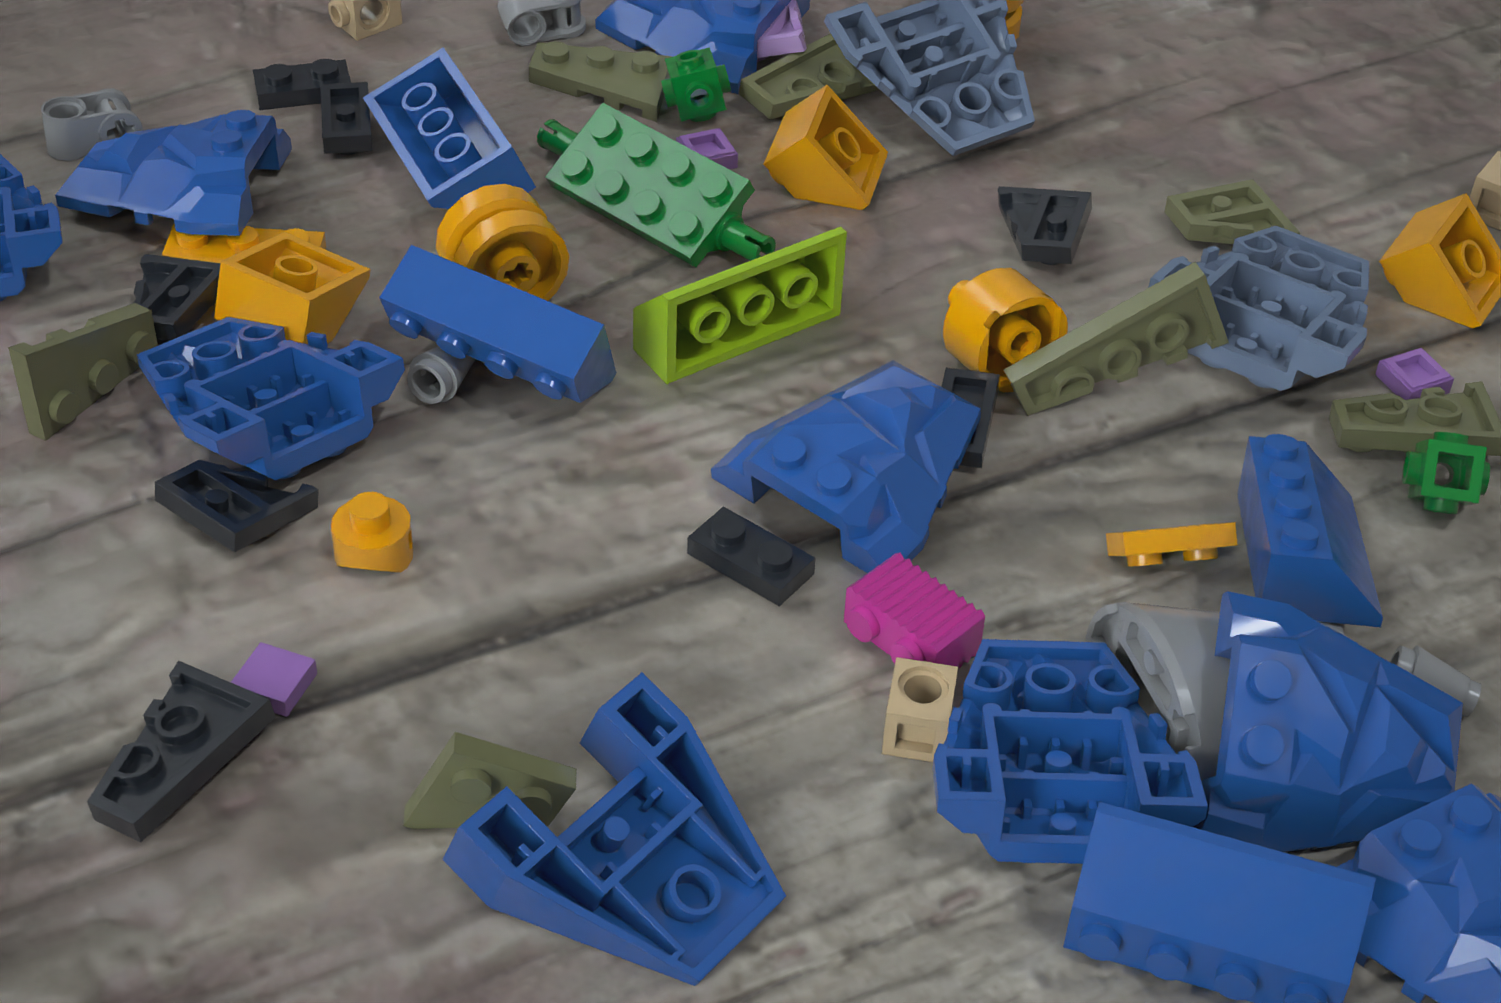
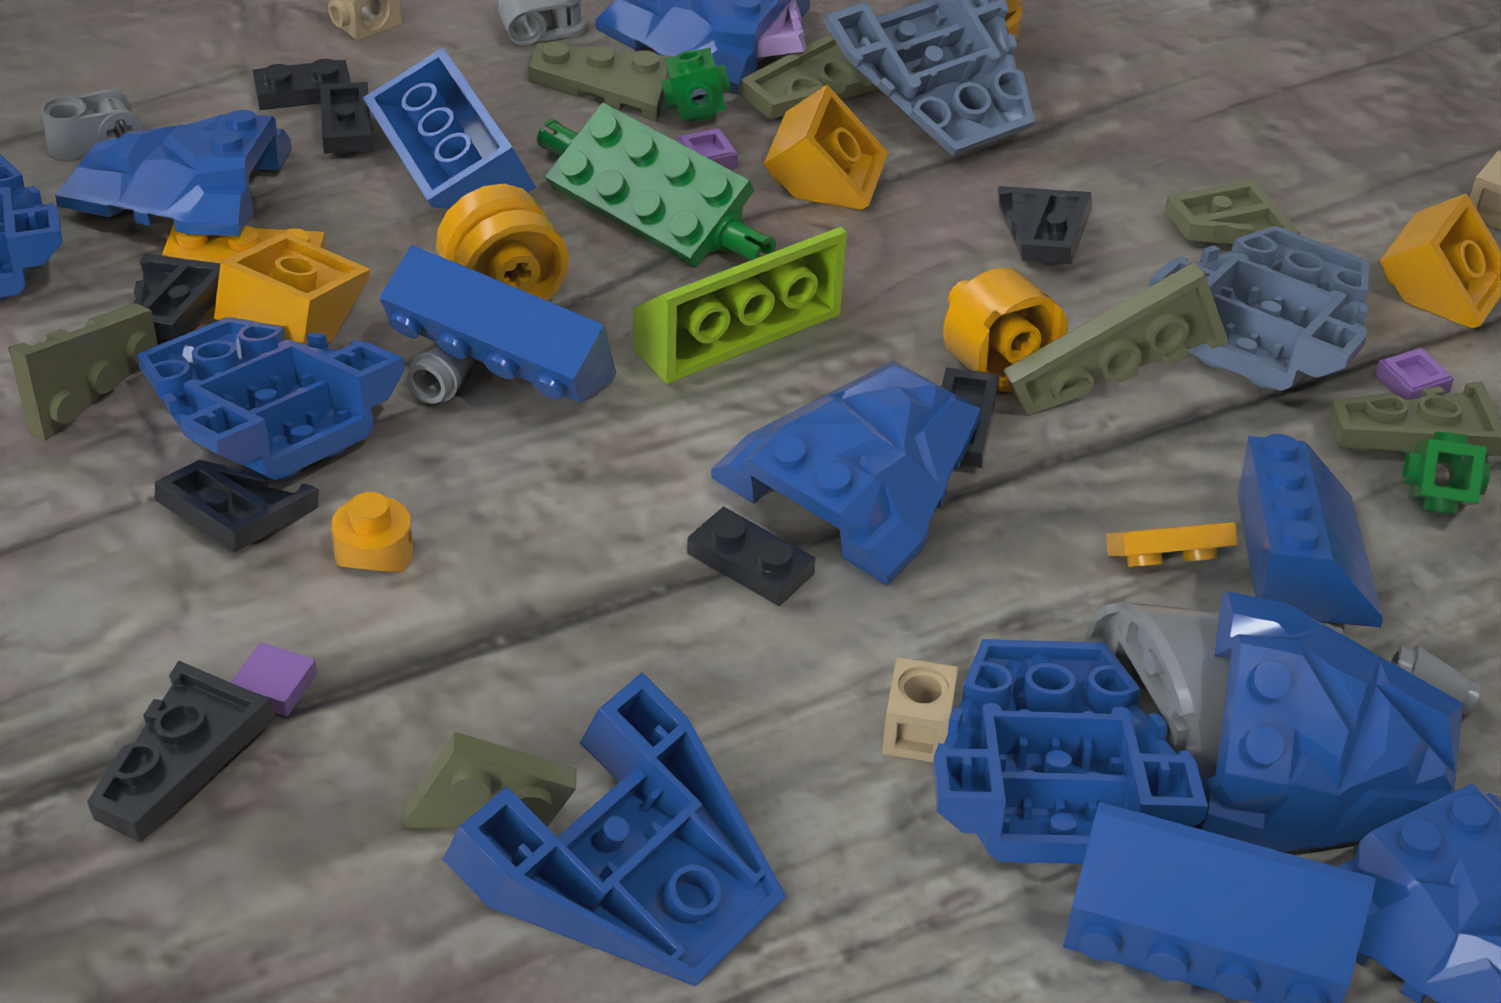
(912, 615): dark pink brick -> none

